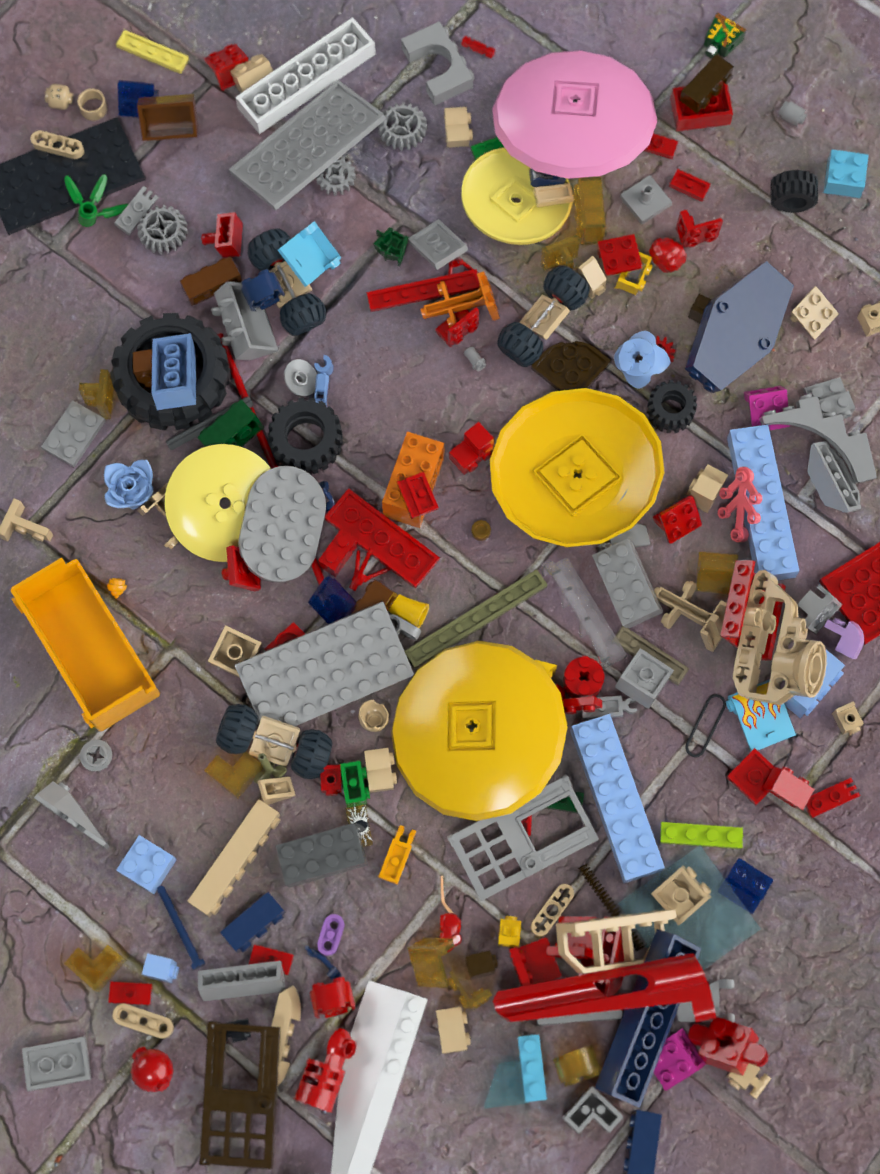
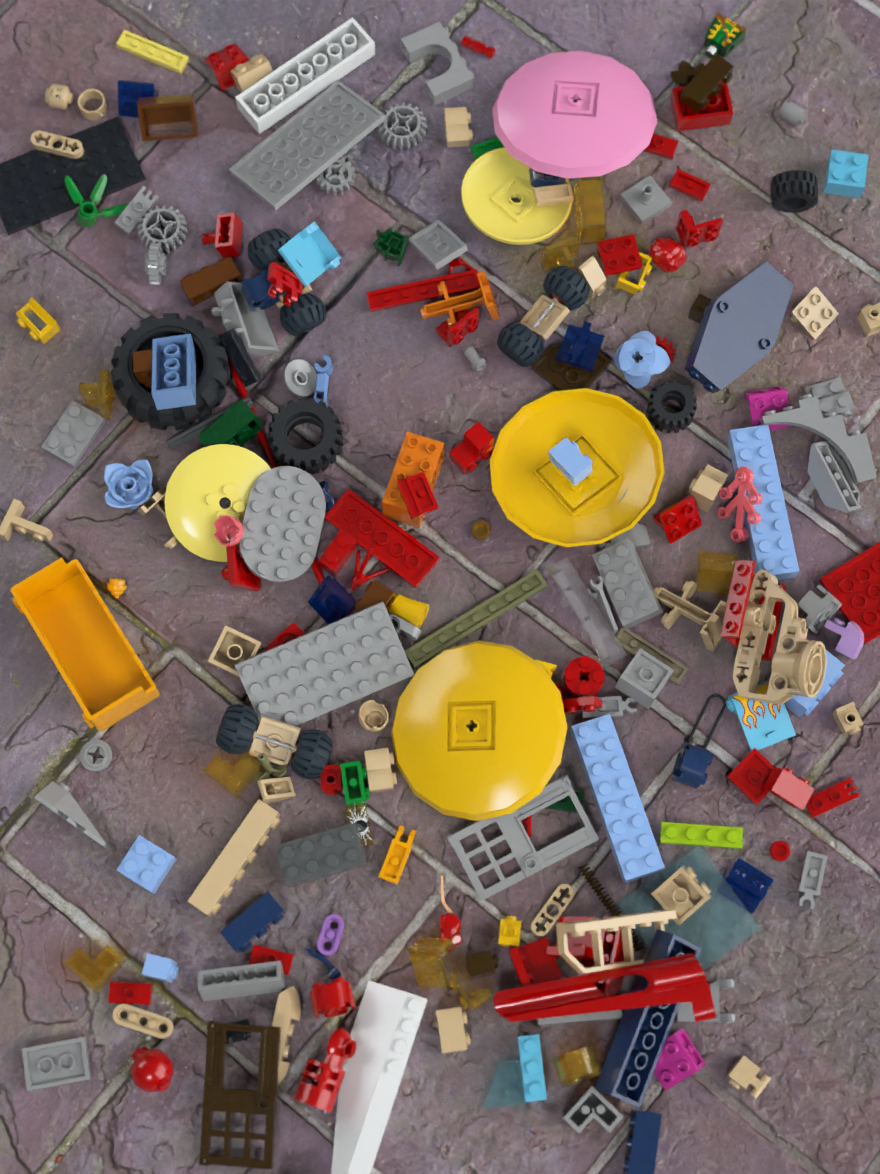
(37, 321): none -> yellow window
(155, 264): none -> light grey gear
(197, 962): dark blue bar -> none
(228, 530): none -> coral hair
(239, 357): none -> black tile
(283, 280): none -> red plate
(570, 461): none -> light blue brick
(580, 347): none -> clear blue bracket
(602, 602): none -> light grey flag
(685, 73): none -> dark brown plate
(692, 765): none -> dark blue brick
(728, 1045): red brick -> none
(779, 851): none -> red tile
(811, 877): none -> light grey plate

